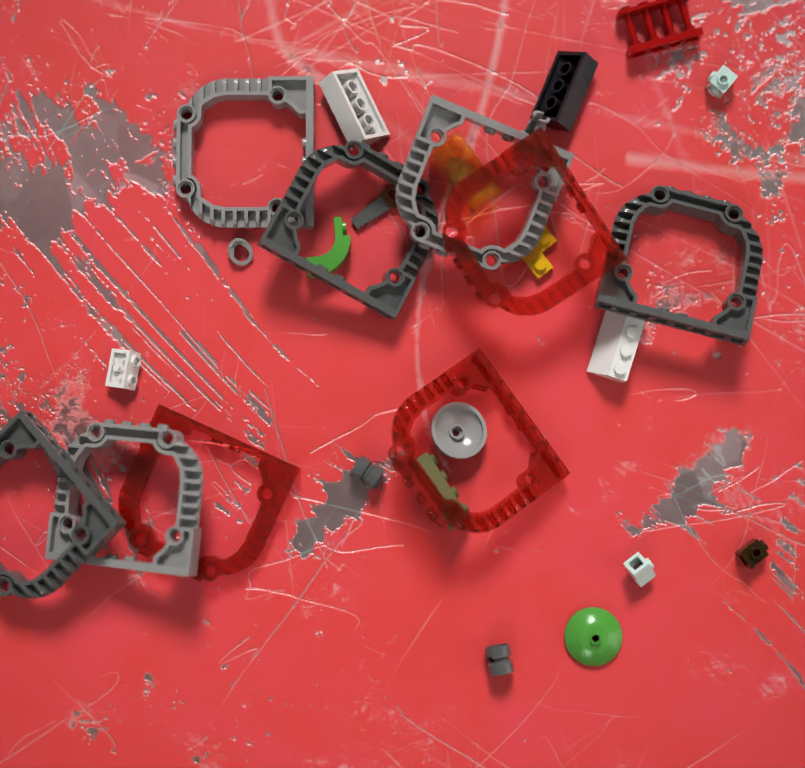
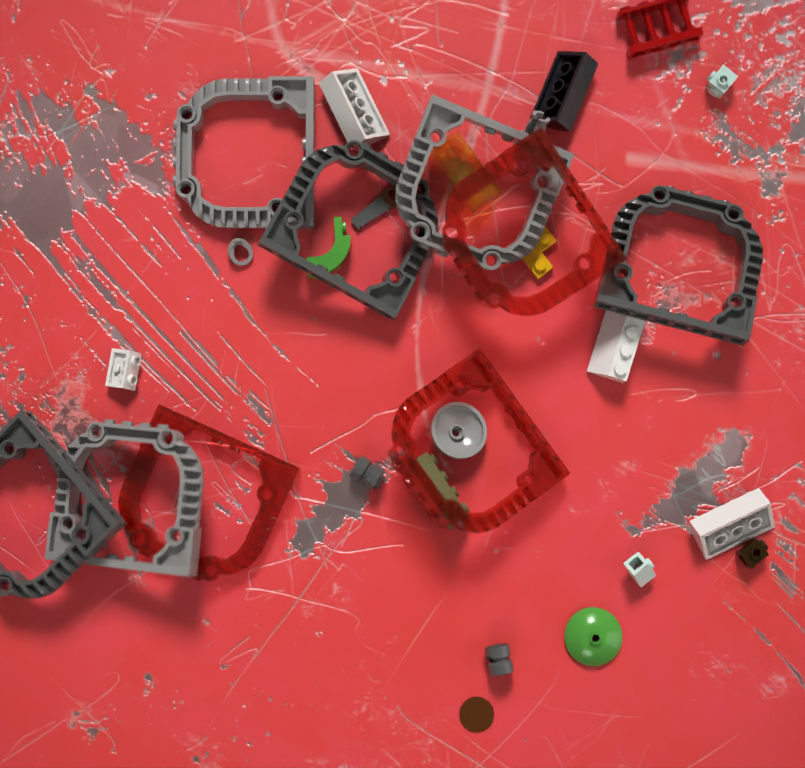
(476, 714): none -> reddish brown sticker
(732, 523): none -> white slope

